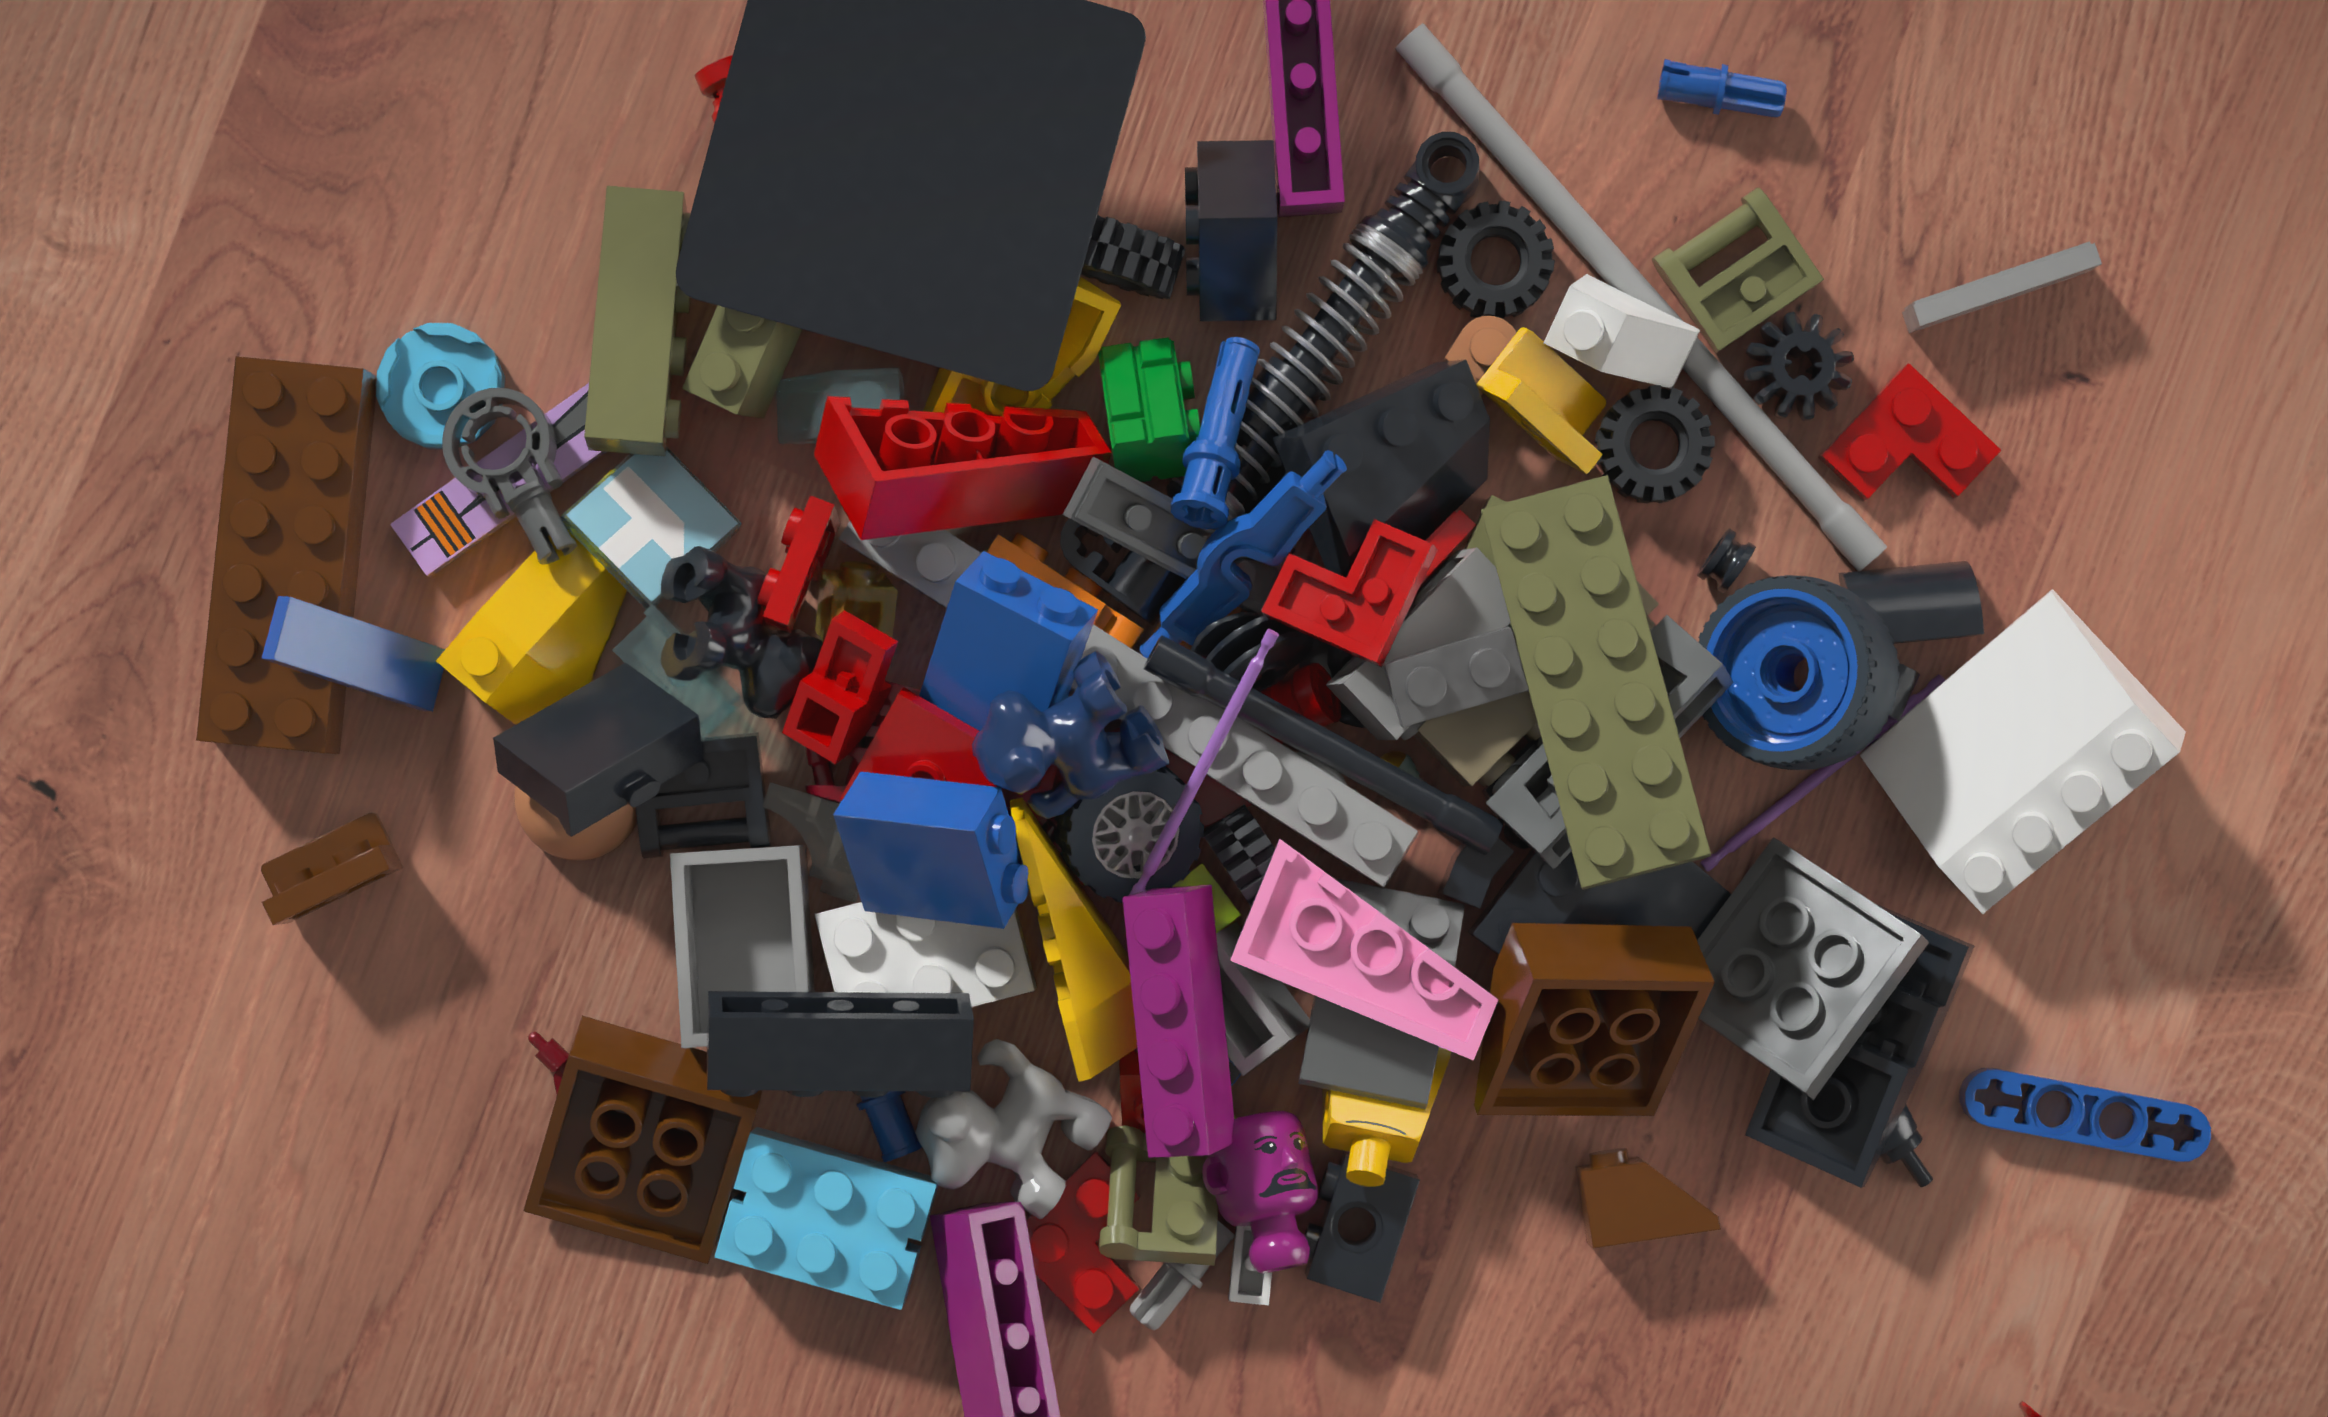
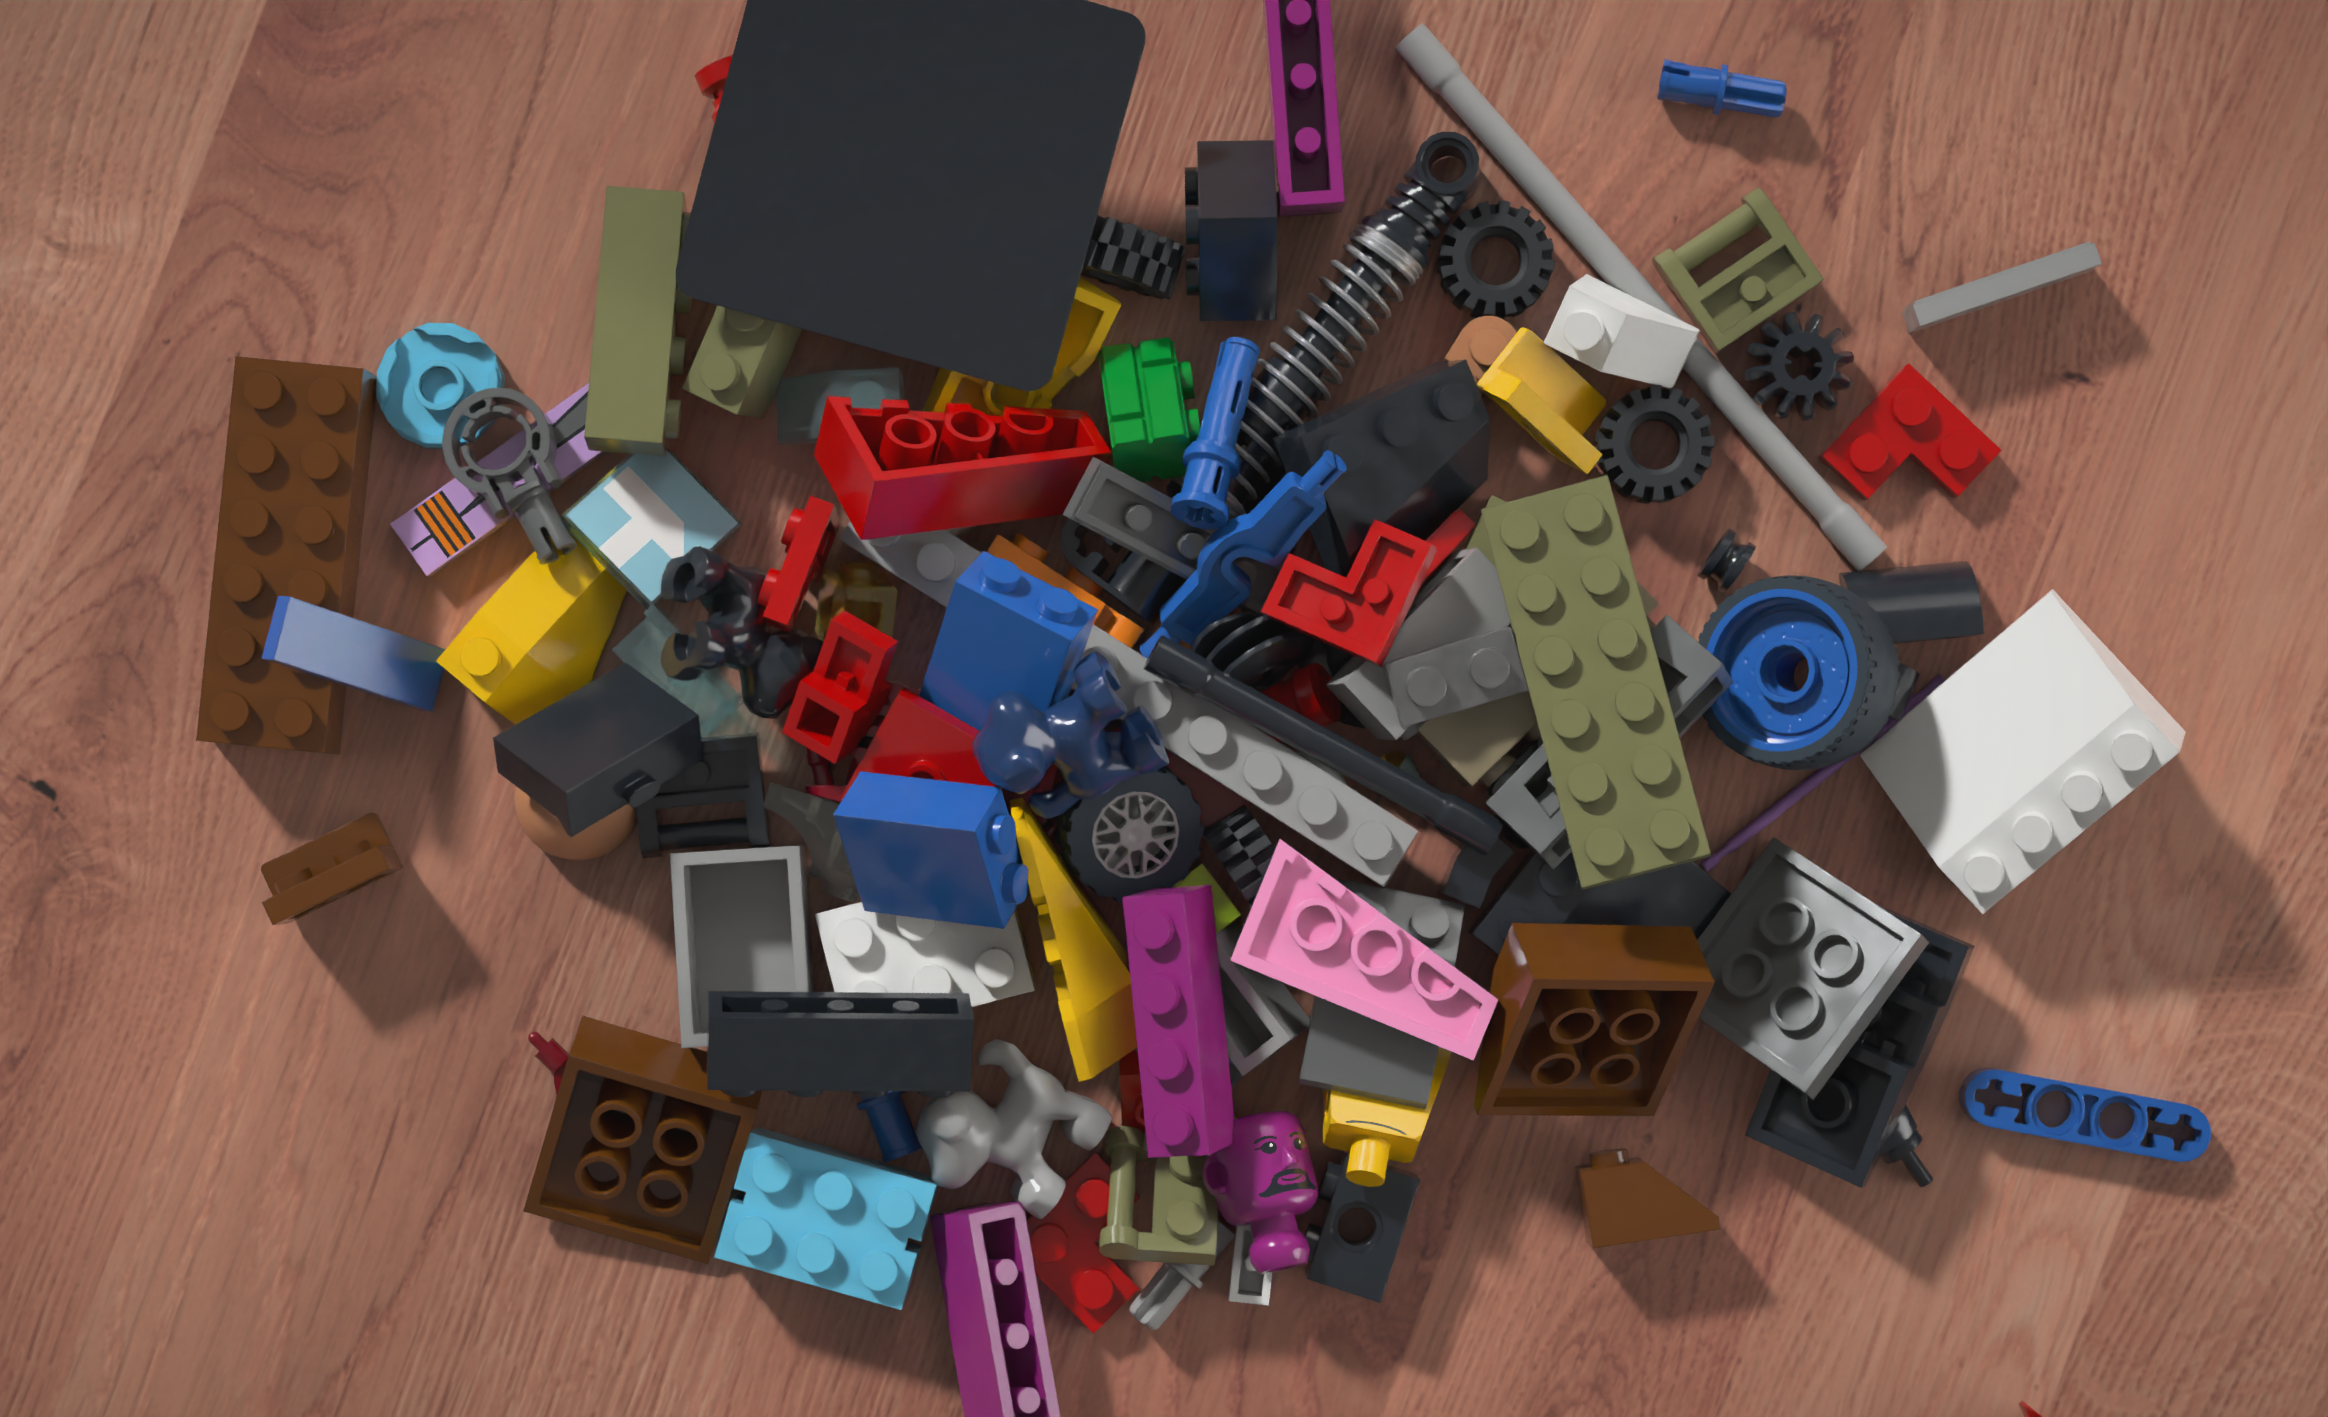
(1205, 761): medium lavender piece -> none

